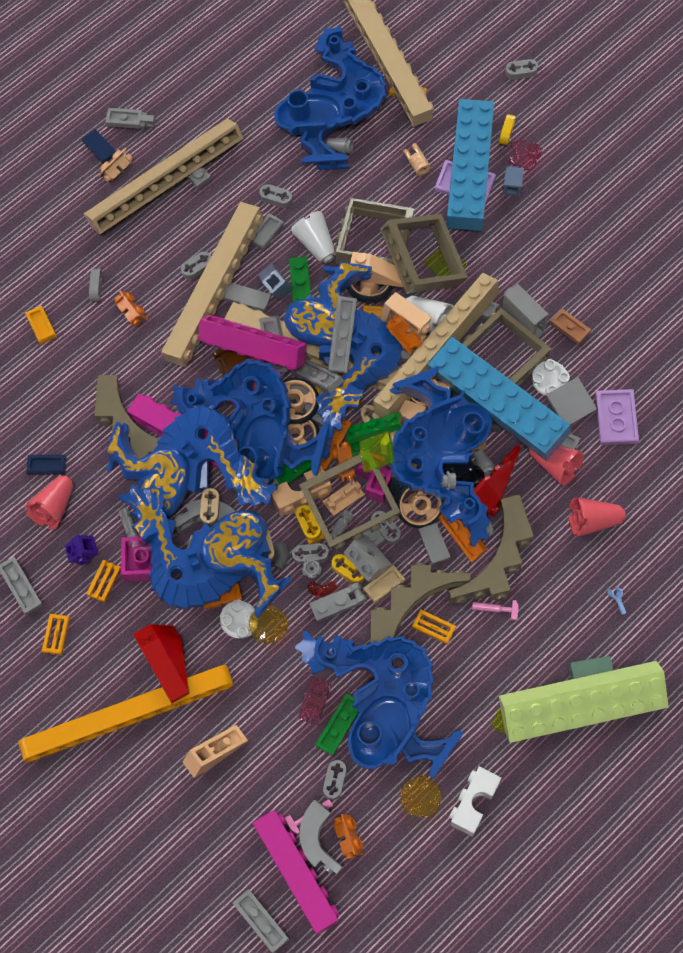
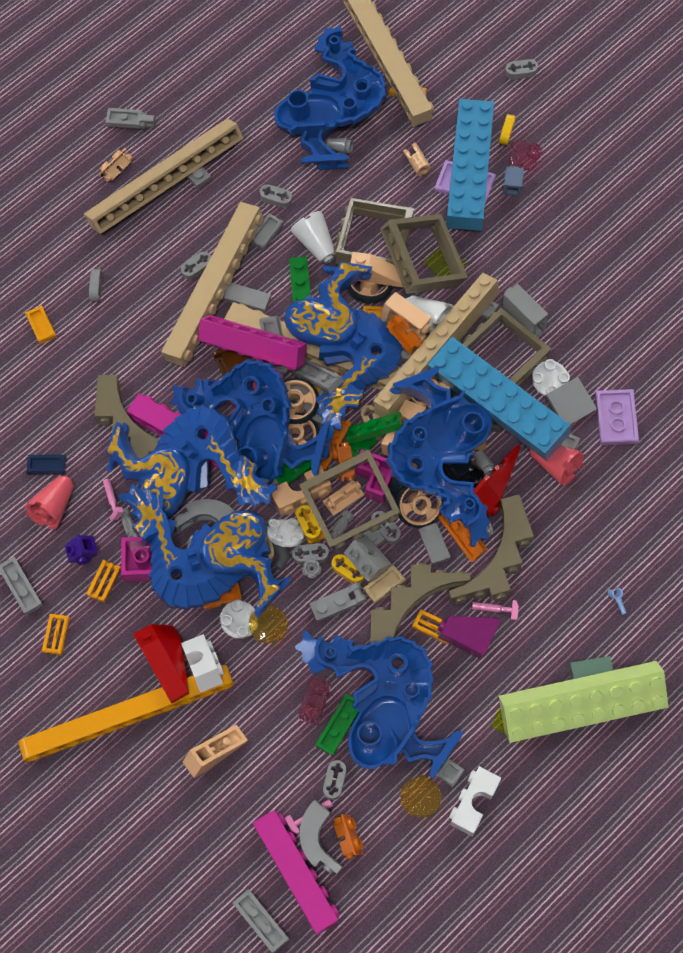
(98, 146): dark blue tile -> none
(117, 511): none -> bright pink piece
(126, 302): orange hinge -> none
(203, 662): none -> white arch
(205, 506): tan beam -> none
(275, 281): sand blue slope -> none
(285, 532): none -> white dish
(320, 590): clear red arm -> none
(342, 335): light grey tile -> none
(377, 451): clear neon green piece -> none
(449, 481): light grey plate -> none
(450, 772): none -> light grey tile
(469, 633): none -> magenta slope
(570, 326): nougat plate -> none
(593, 515): coral cone -> none

